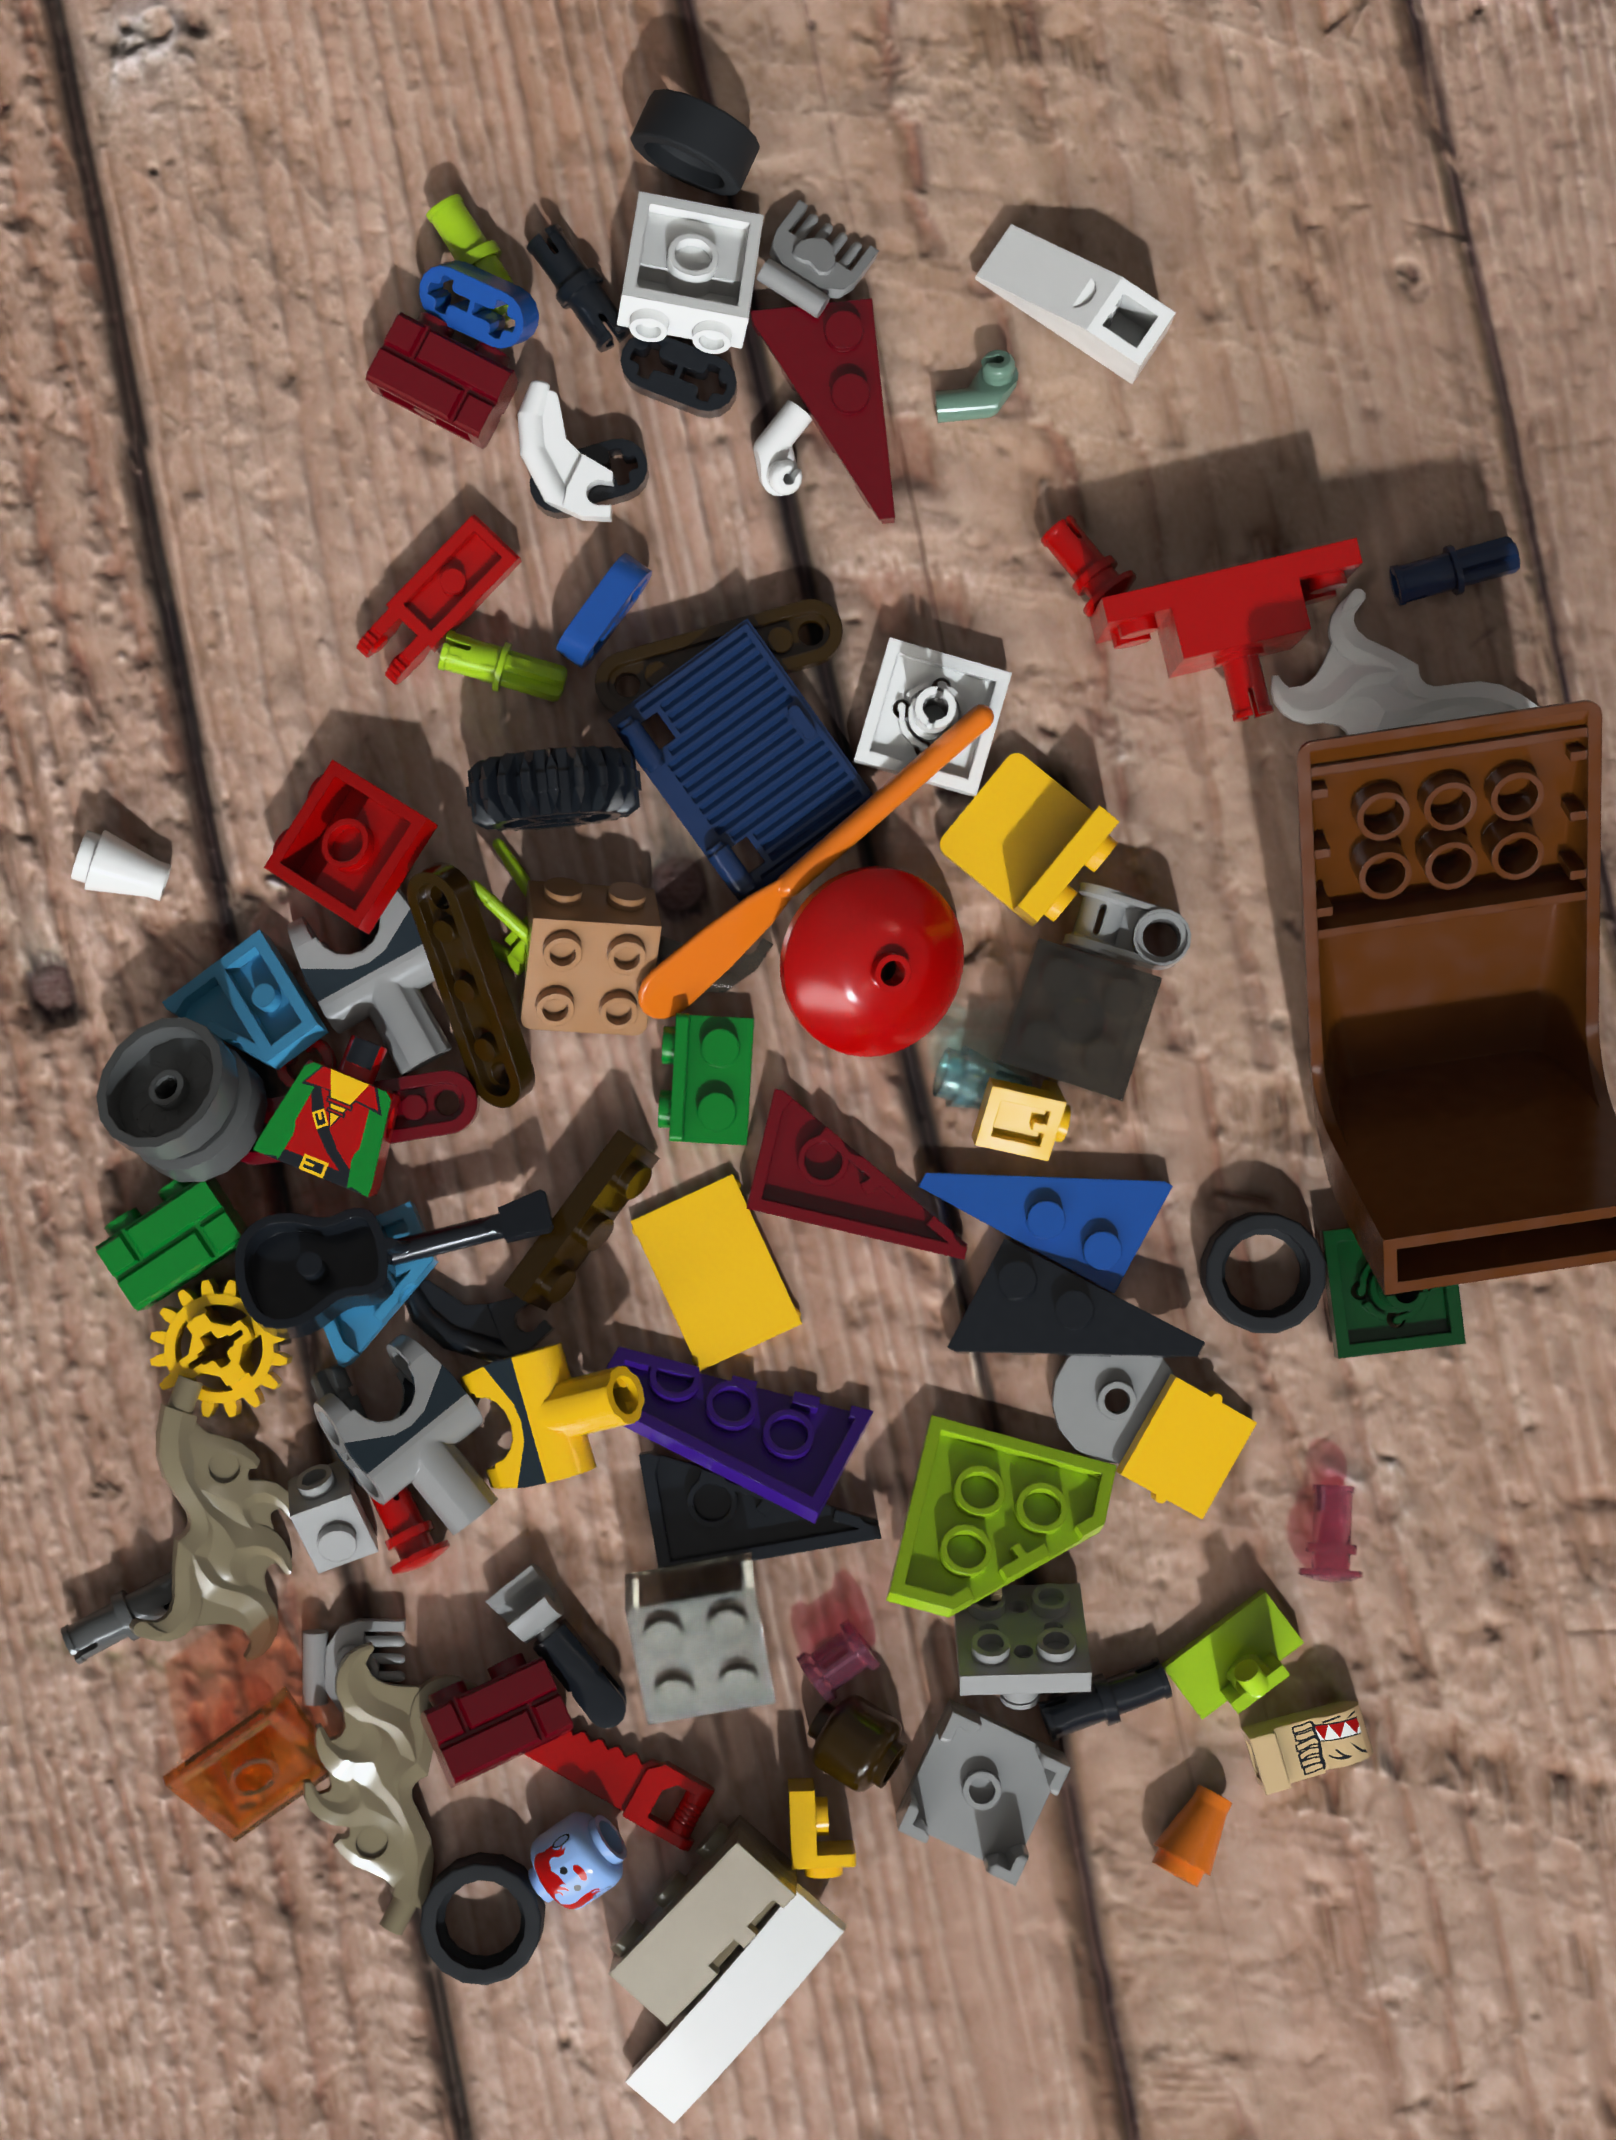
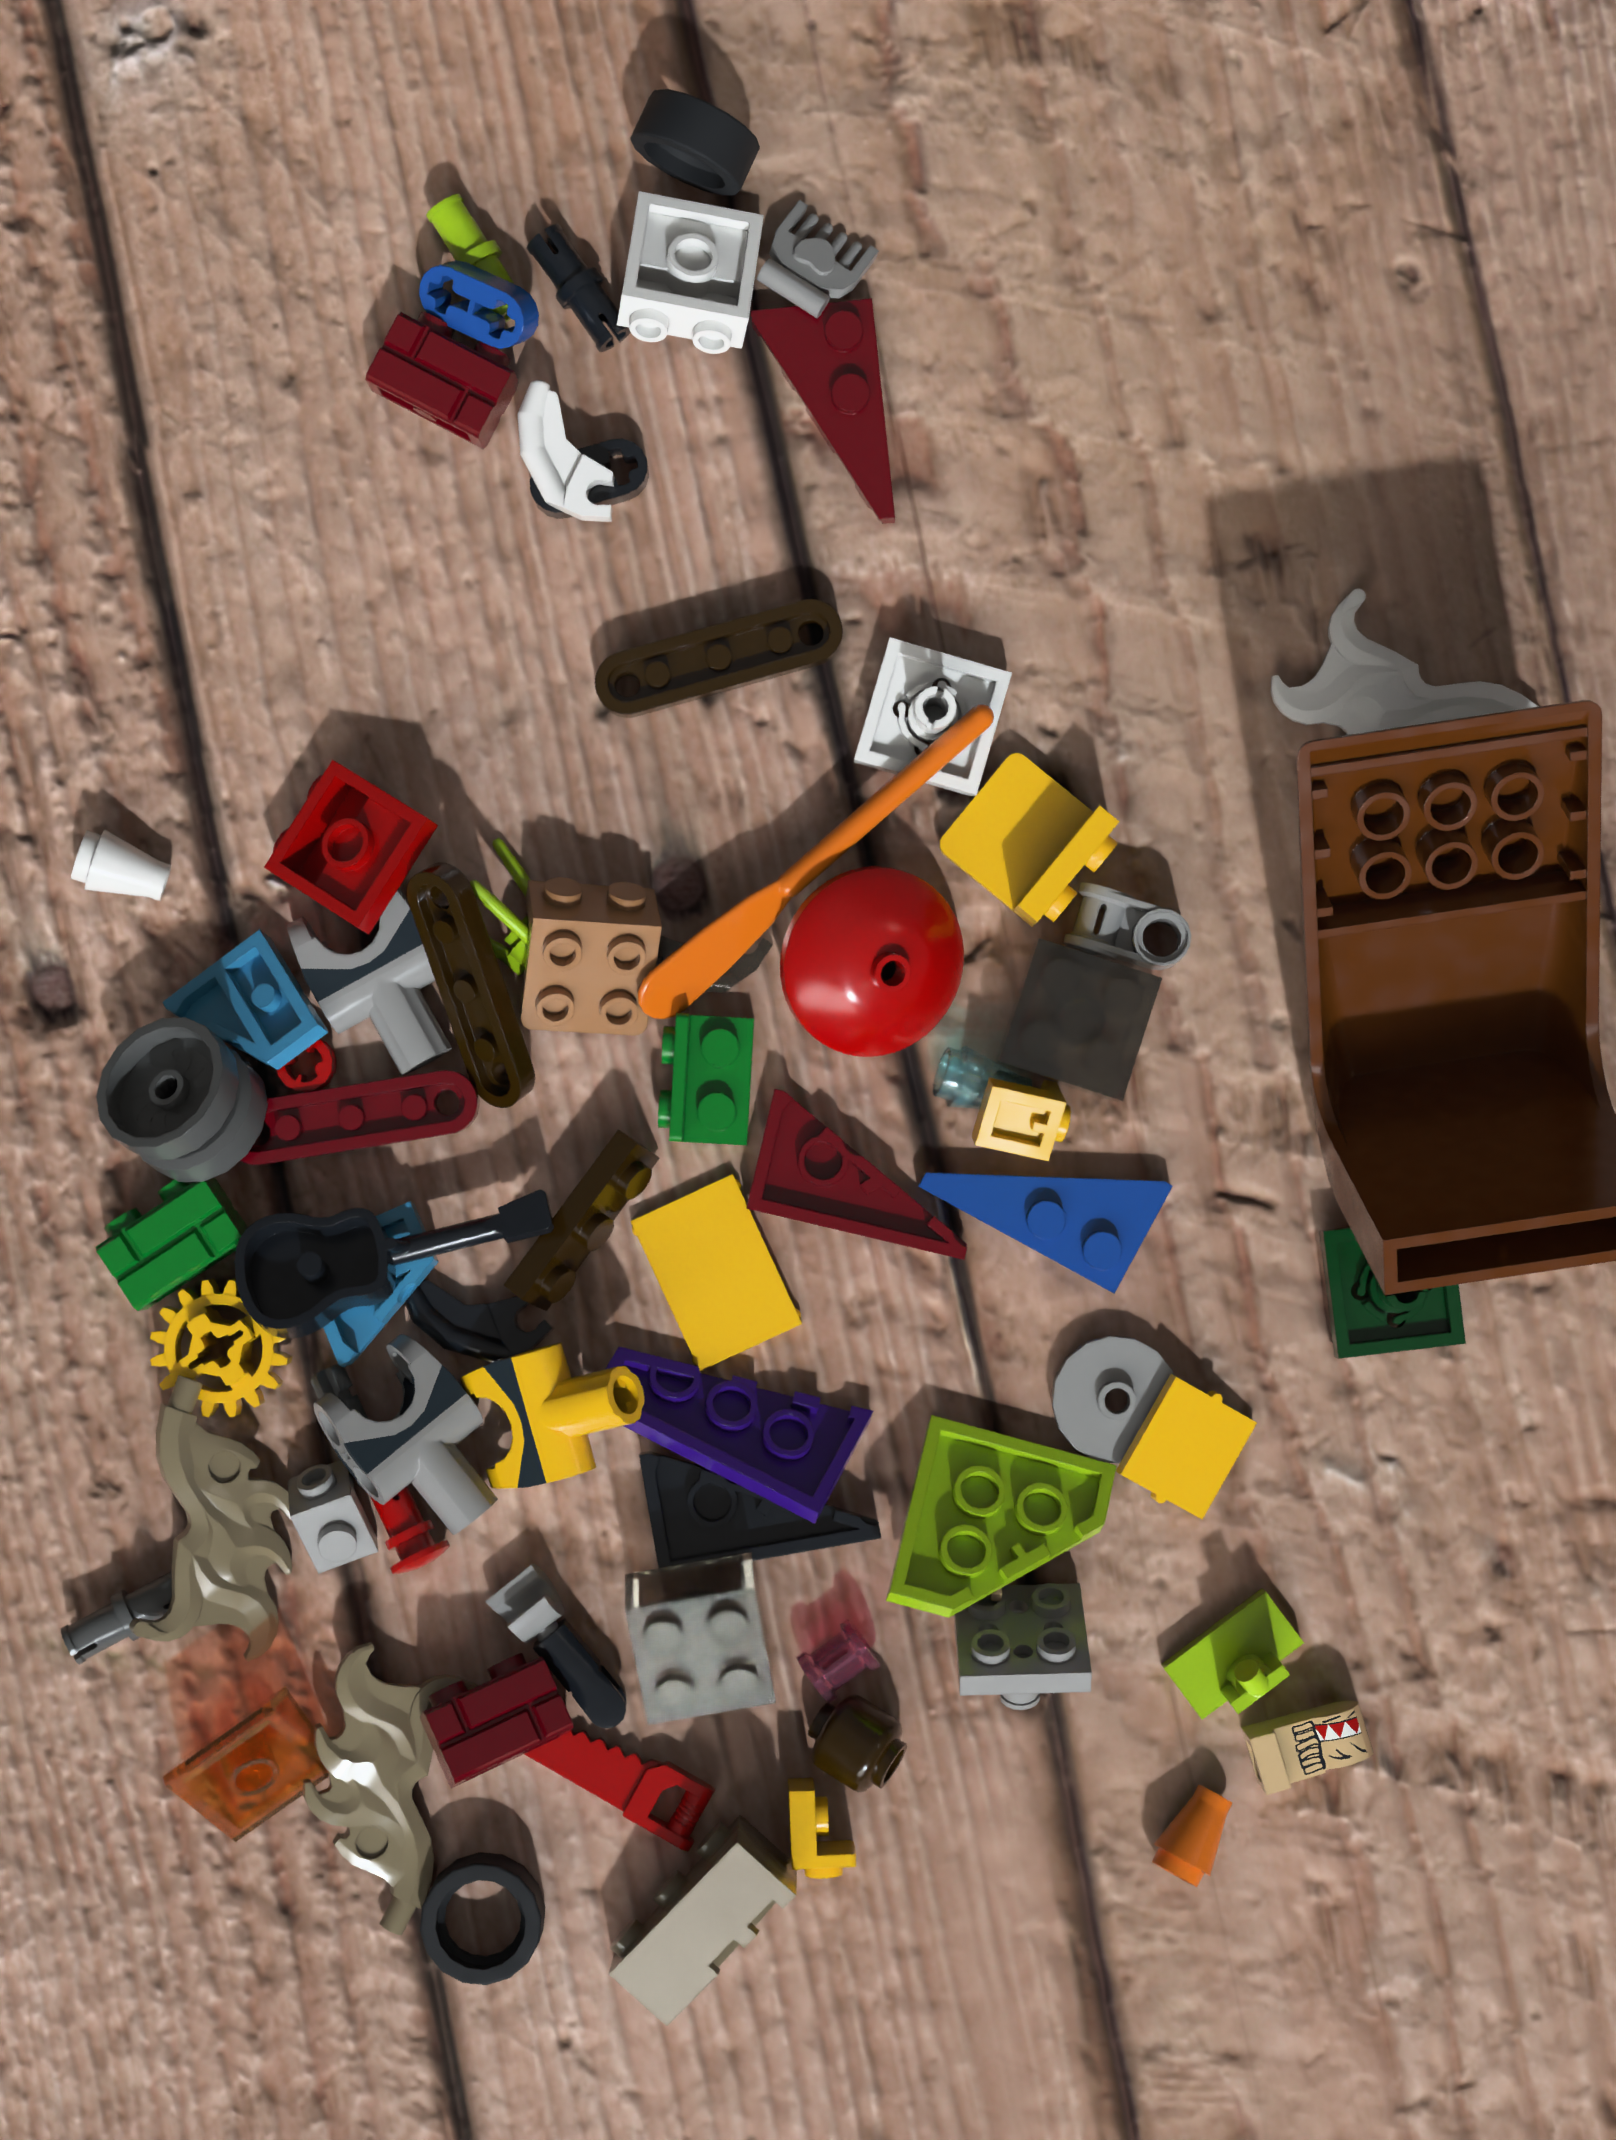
(322, 1658): light grey piece -> none
(336, 1120): torso -> none
(442, 595): red hinge -> none
(502, 667): lime axle -> none
(553, 788): black gear -> none
(577, 1860): light blue head -> none
(604, 610): blue beam -> none
(673, 389): black beam -> none
(735, 2004): white slope -> none
(742, 759): dark blue window -> none
(775, 452): white arm -> none
(981, 1789): light grey panel -> none
(984, 394): sand green arm -> none
(1044, 1309): black wing -> none
(1078, 301): white slope -> none
(1086, 565): red pin -> none
(1106, 1700): black pin -> none
(1230, 617): red brick -> none
(1307, 1292): black tyre -> none
(1331, 1536): clear pink pin -> none
(1454, 570): dark blue axle -> none

